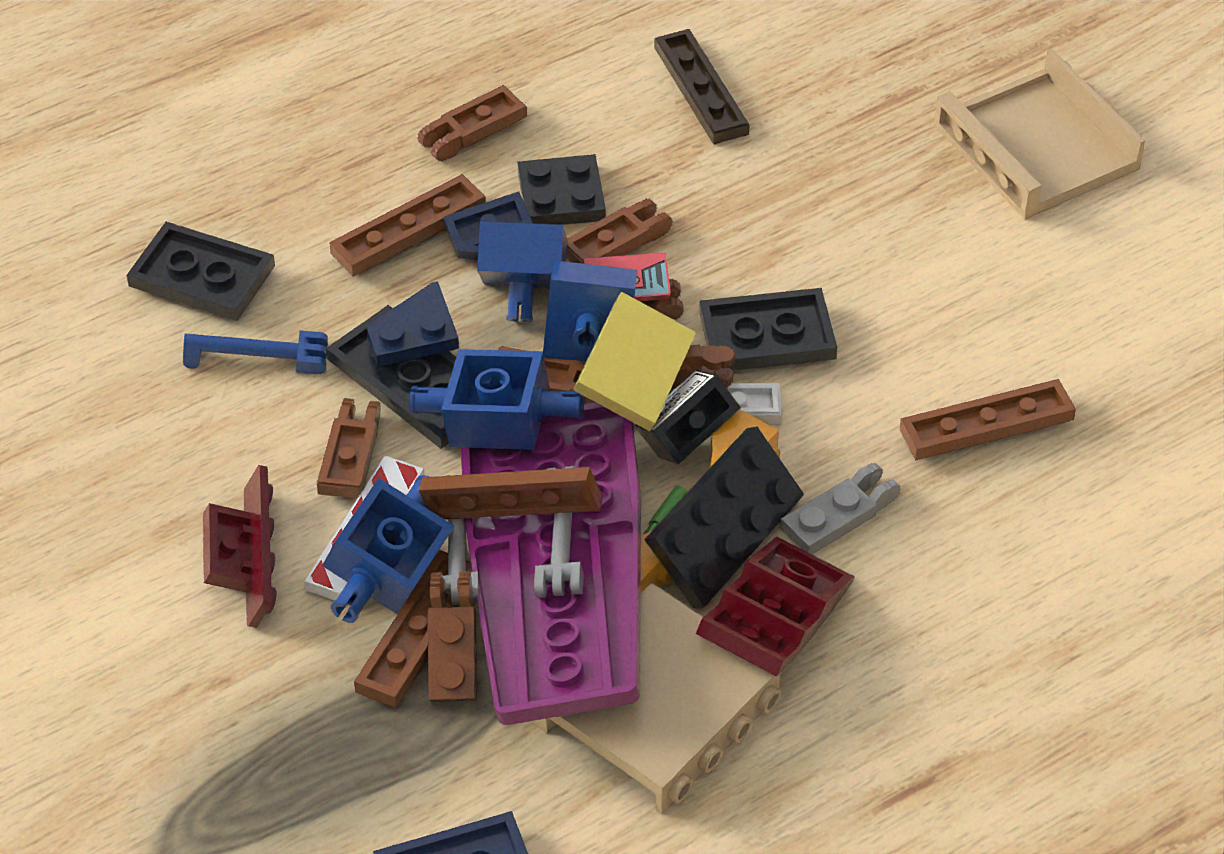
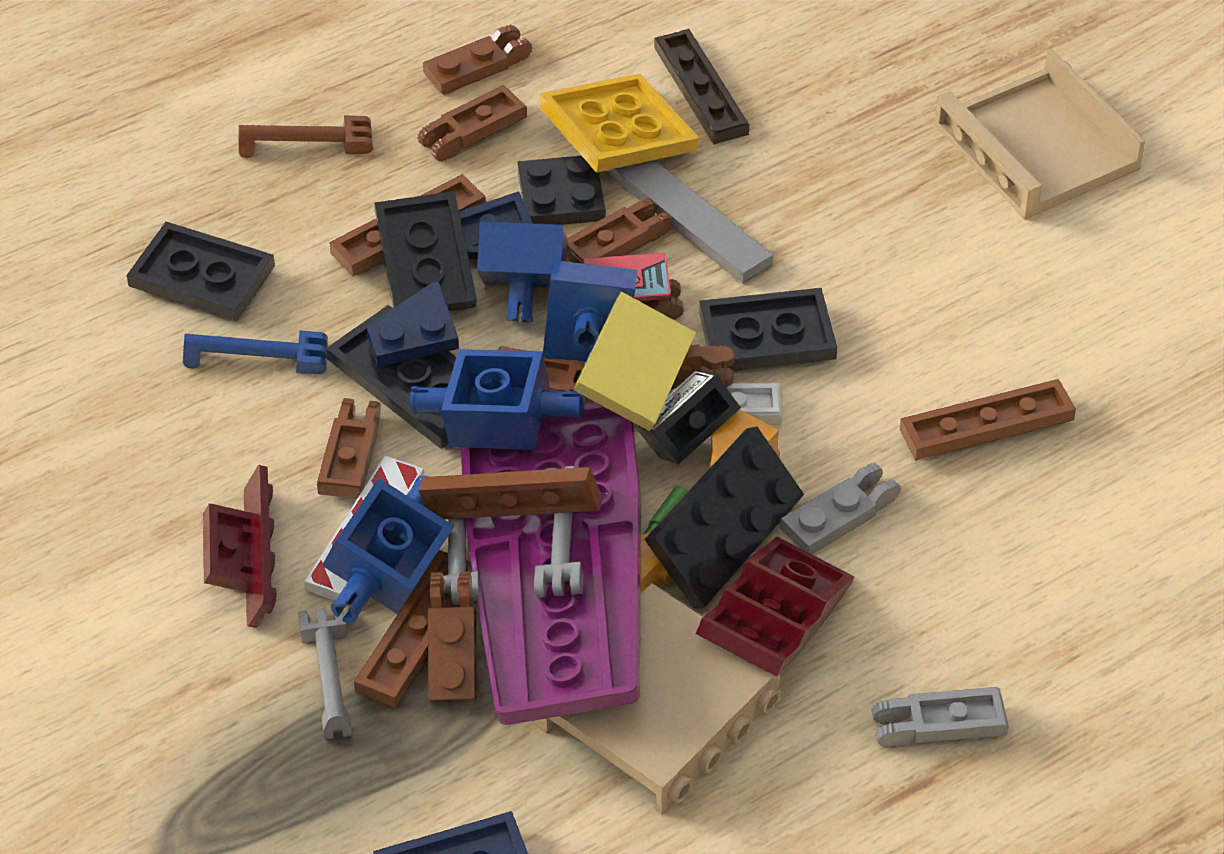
(323, 633): none -> light grey hinge
(355, 134): none -> dark orange hinge
(425, 245): none -> black plate
(477, 59): none -> dark orange hinge
(618, 122): none -> yellow plate
(695, 219): none -> light grey tile
(941, 716): none -> light grey hinge

